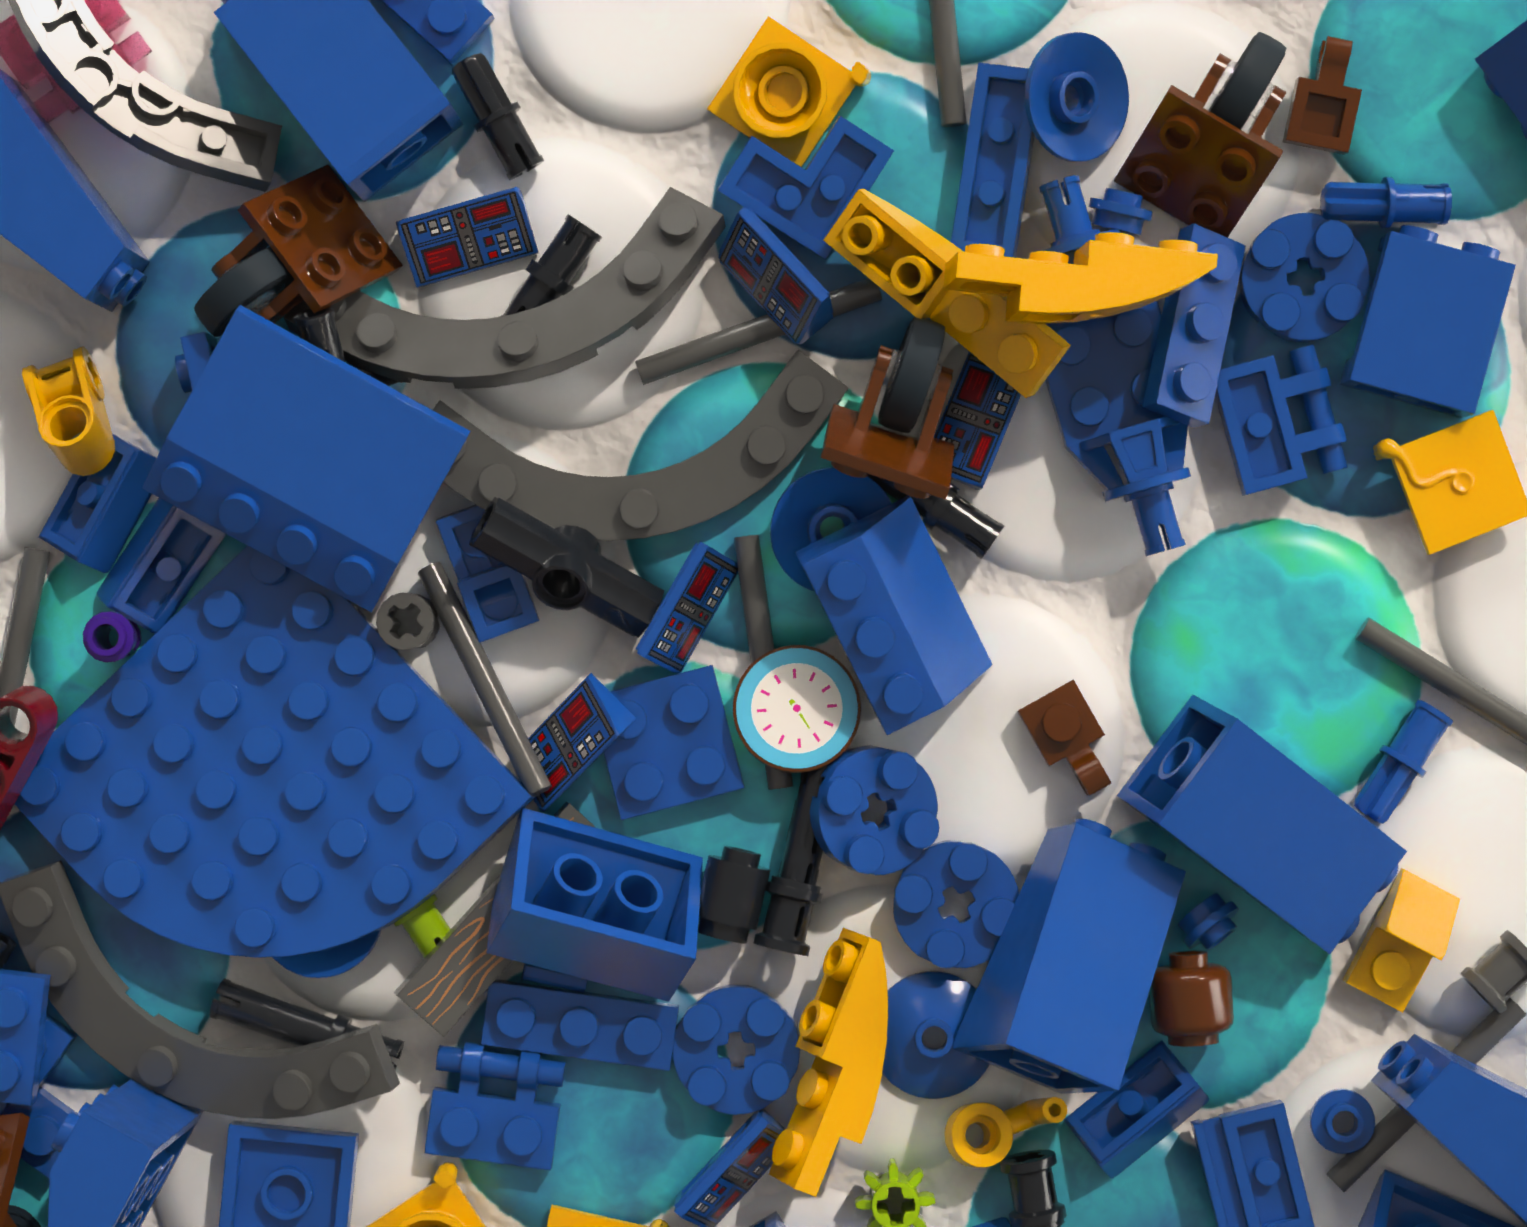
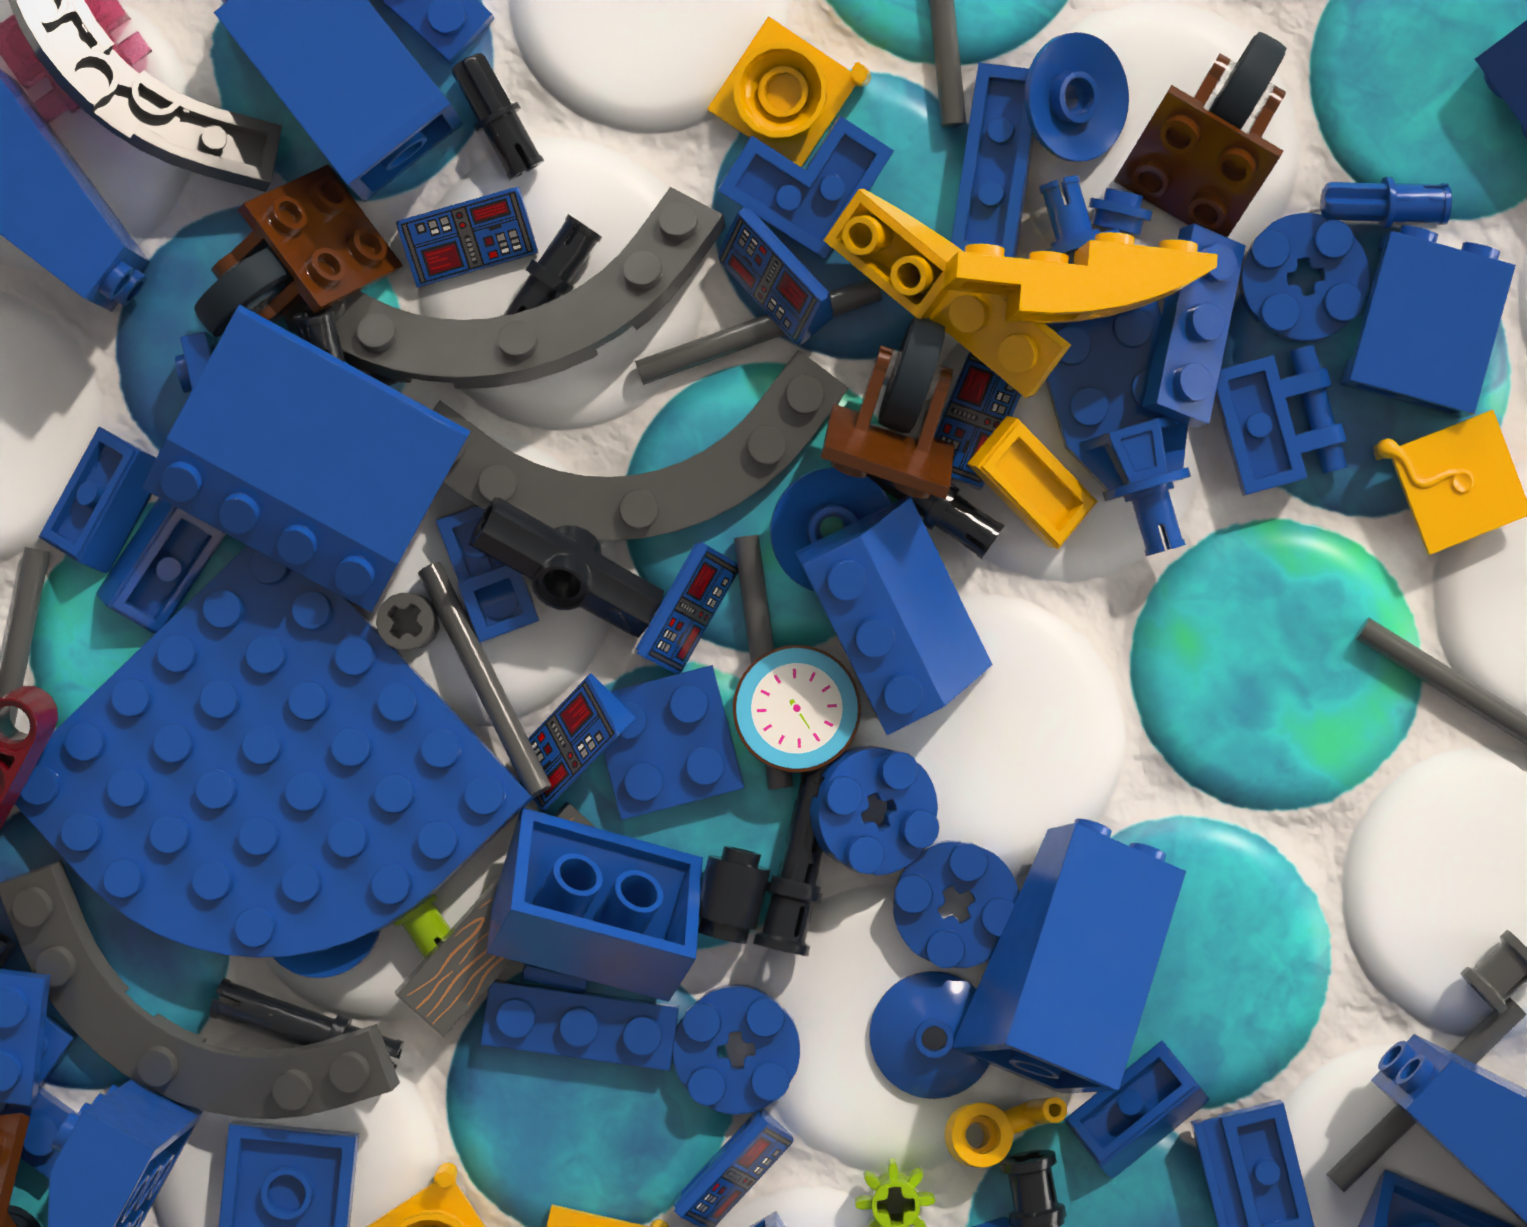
(69, 402): yellow piece -> none
(97, 637): dark purple pin -> none
(491, 1125): blue plate -> none
(849, 1038): yellow slope -> none
(1032, 482): none -> yellow tile
(1064, 729): reddish brown plate -> none
(1191, 999): reddish brown head -> none
(1209, 922): blue plate -> none
(1263, 823): blue slope -> none
(1323, 109): reddish brown plate -> none
(1324, 1112): blue plate -> none
(1402, 762): blue axle -> none
(1403, 939): yellow slope -> none

